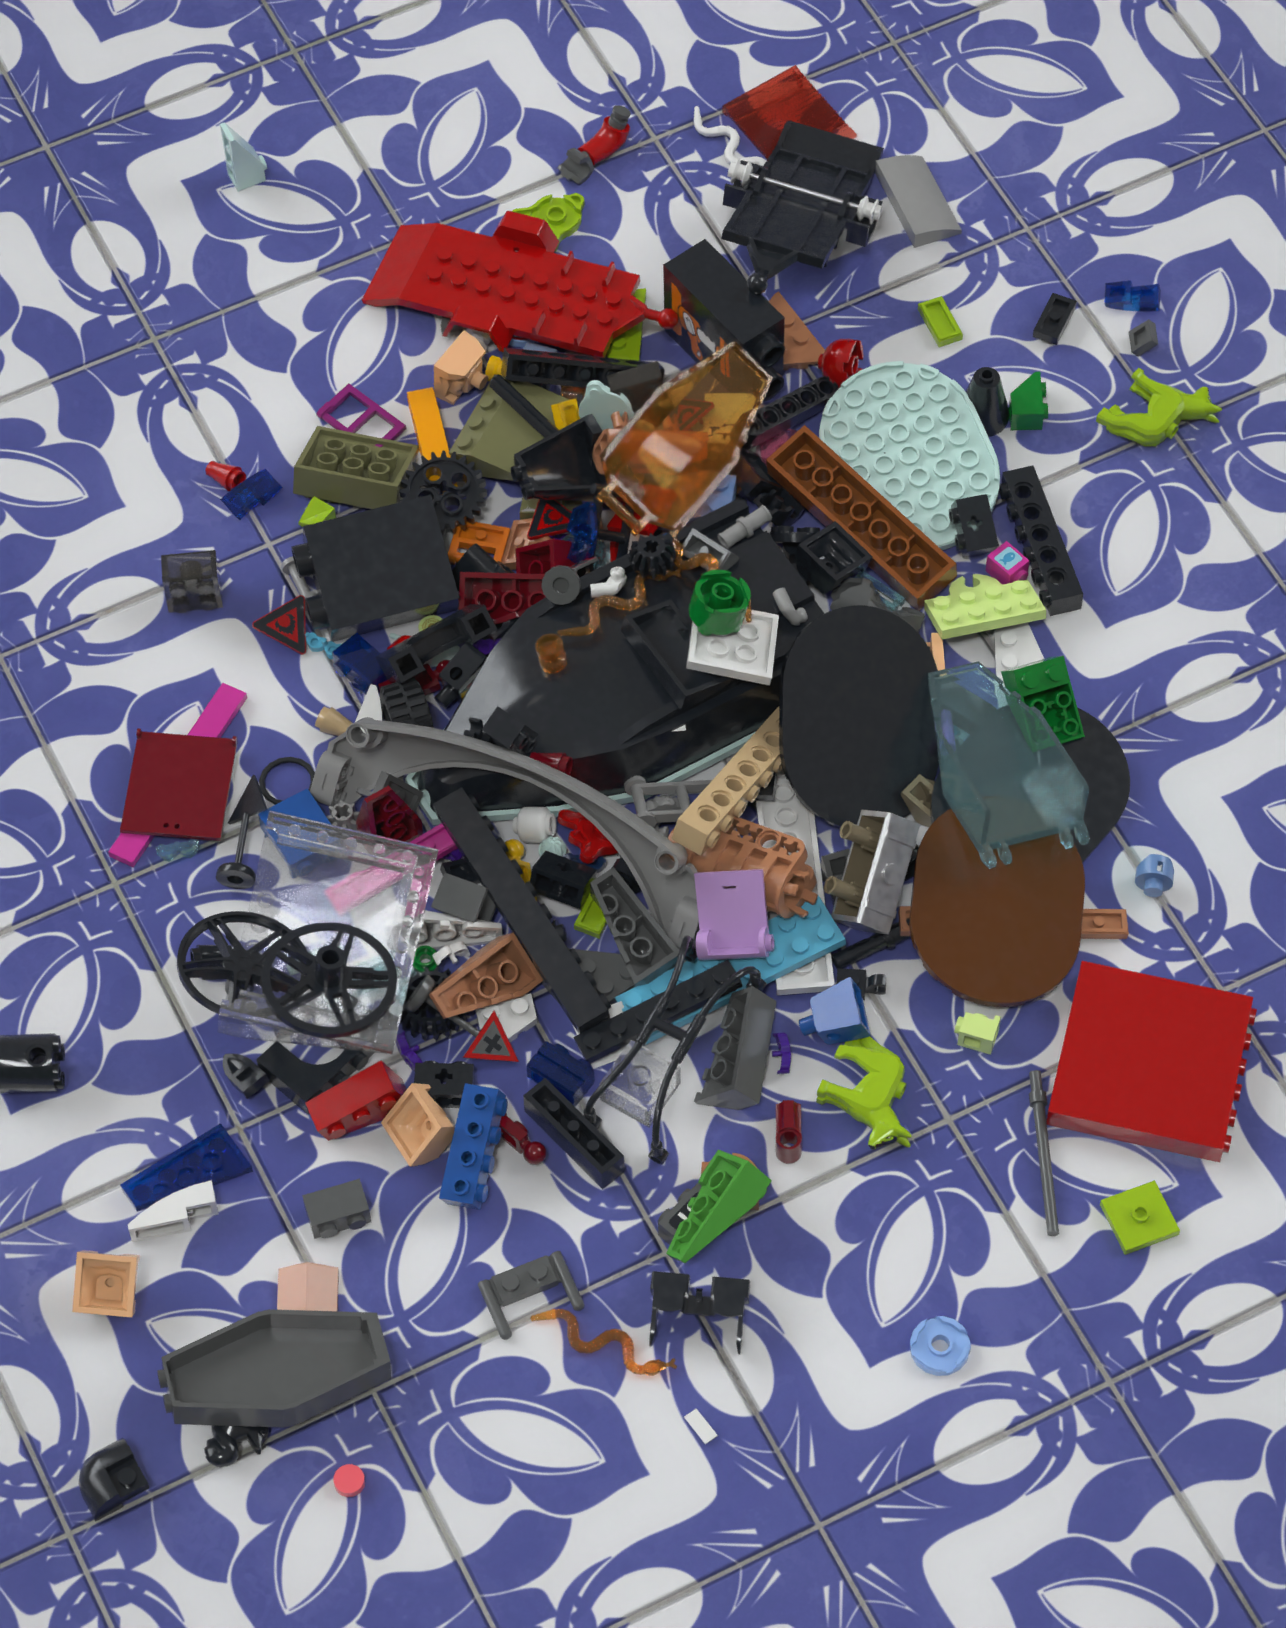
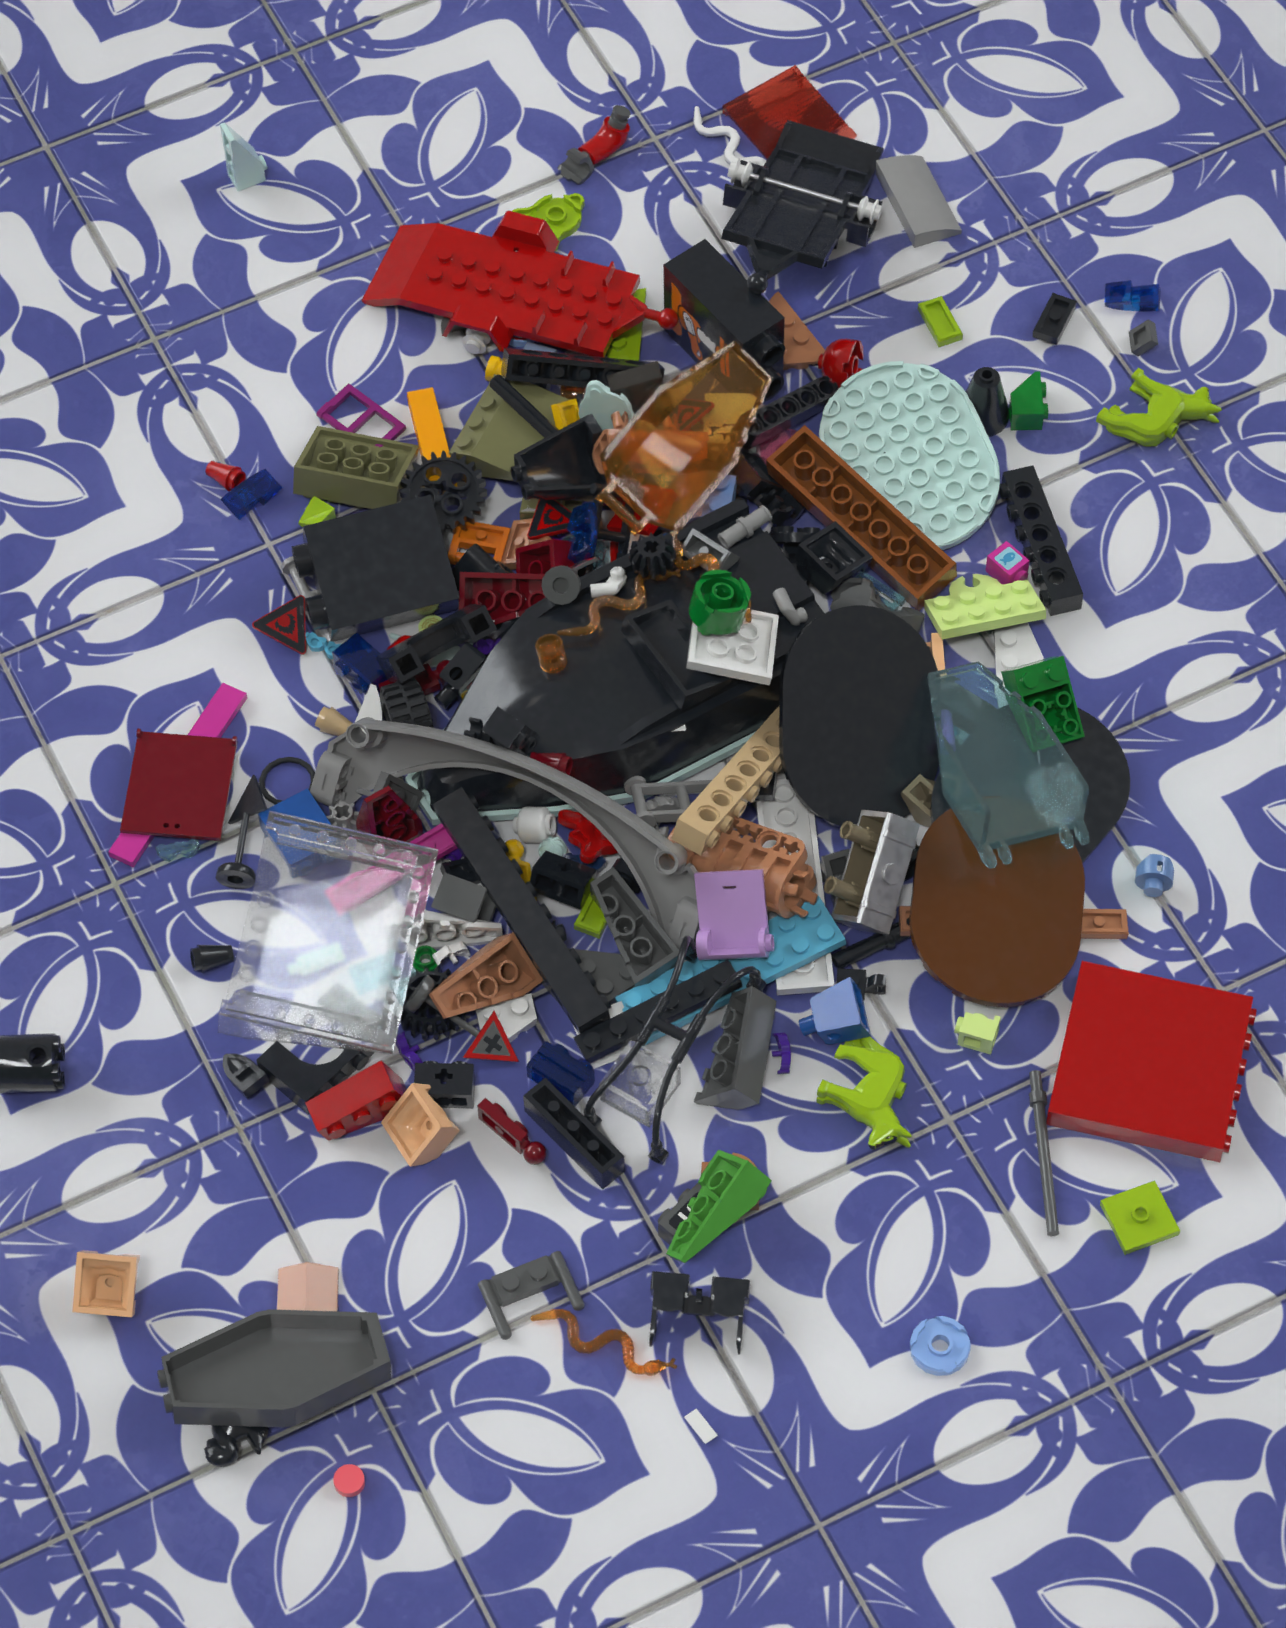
(110, 1479): black brick -> none
(173, 1212): white slope -> none
(191, 581): clear smoke brick -> none
(204, 1159): clear blue wing -> none
(238, 966): black wheel -> none
(328, 977): black wheel -> none
(337, 1209): dark grey brick -> none
(459, 369): light nougat brick -> none
(473, 1146): blue brick -> none
(788, 1131): dark red piece -> none
(977, 511): black brick -> none

